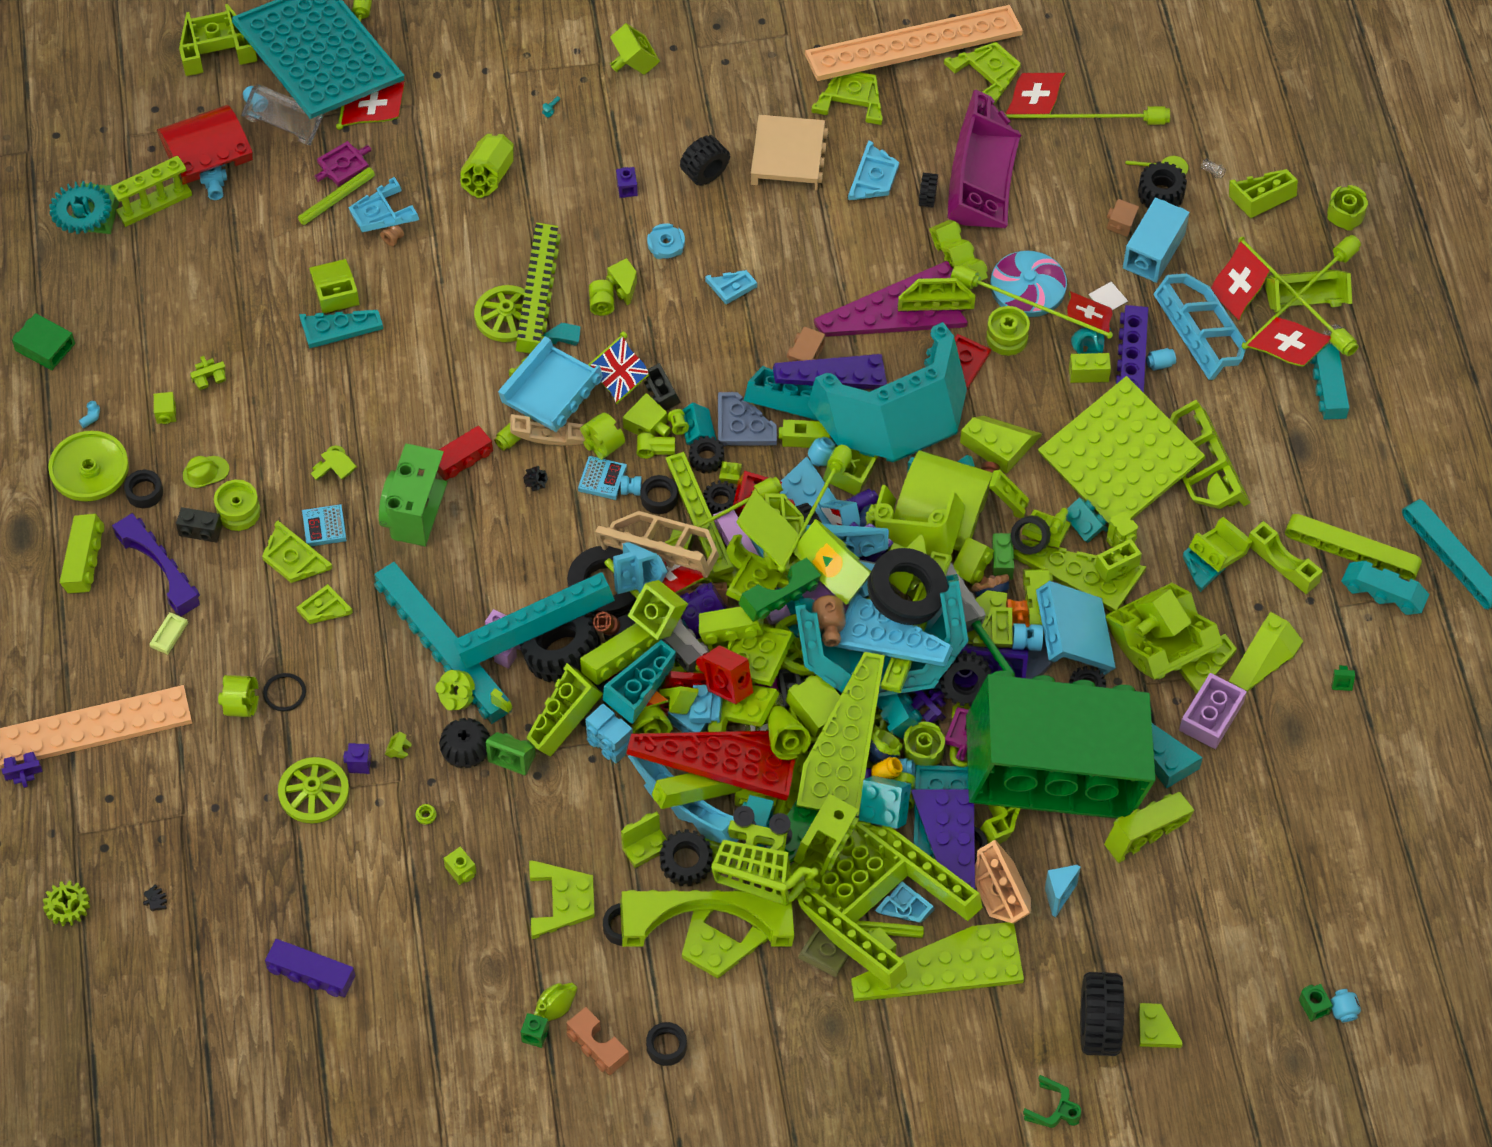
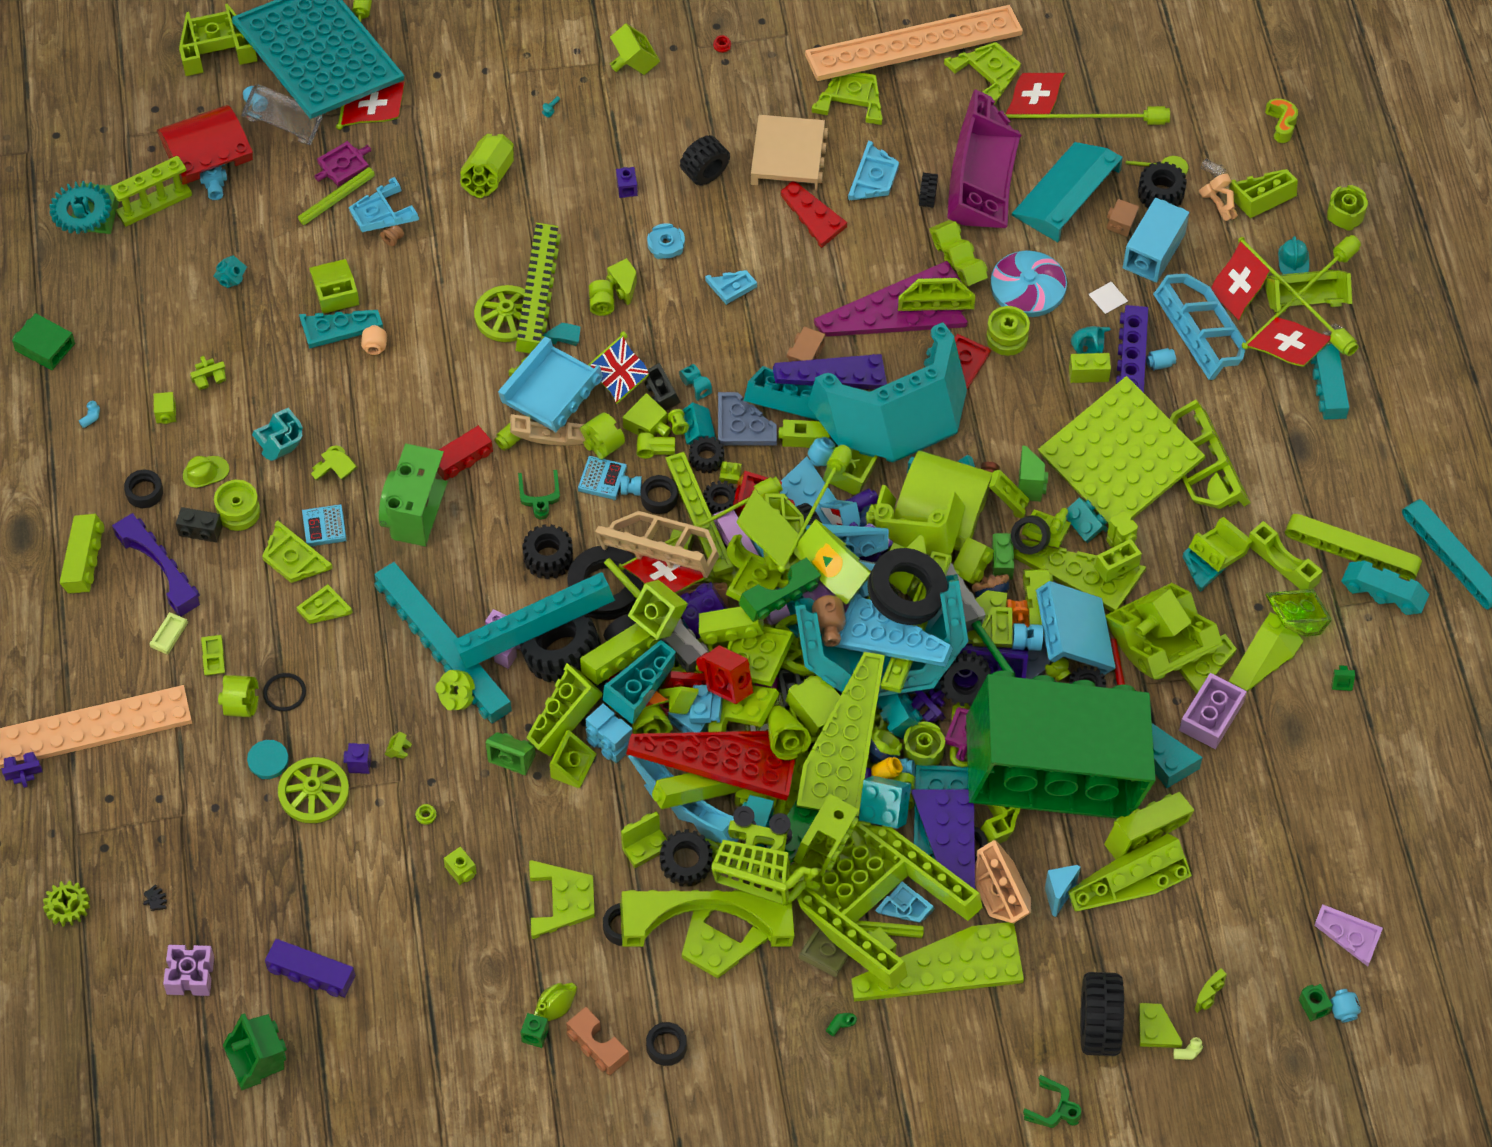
(88, 466): lime dish -> none
(197, 961): none -> lavender brick
(213, 655): none -> lime slope
(230, 271): none -> teal brick
(254, 1050): none -> green piece
(268, 759): none -> teal tile
(280, 435): none -> teal brick
(374, 340): none -> light nougat head
(464, 743): black wheel -> none
(498, 701): lime tile -> none
(535, 478): black gear -> none
(543, 501): none -> green piece
(547, 538): none -> black tyre
(571, 760): none -> lime slope
(606, 623): copper wheel -> none
(636, 568): medium azure piece -> none
(692, 376): none -> teal leg
(722, 44): none -> red plate
(816, 216): none -> red wing
(840, 1021): none -> green arm
(998, 441): lime wedge -> none
(1032, 475): none -> bright green slope
(1058, 669): none -> lime animal
(1066, 188): none -> teal slope
(1079, 310): flag -> none
(1118, 670): none -> red bar
(1133, 875): none -> lime wedge
(1191, 1050): none -> yellowish green arm
(1208, 992): none -> lime slope
(1219, 185): none -> light nougat piece
(1288, 116): none -> lime animal
(1293, 257): none -> teal piece
(1300, 611): none -> clear neon green slope
(1349, 932): none -> lavender wing

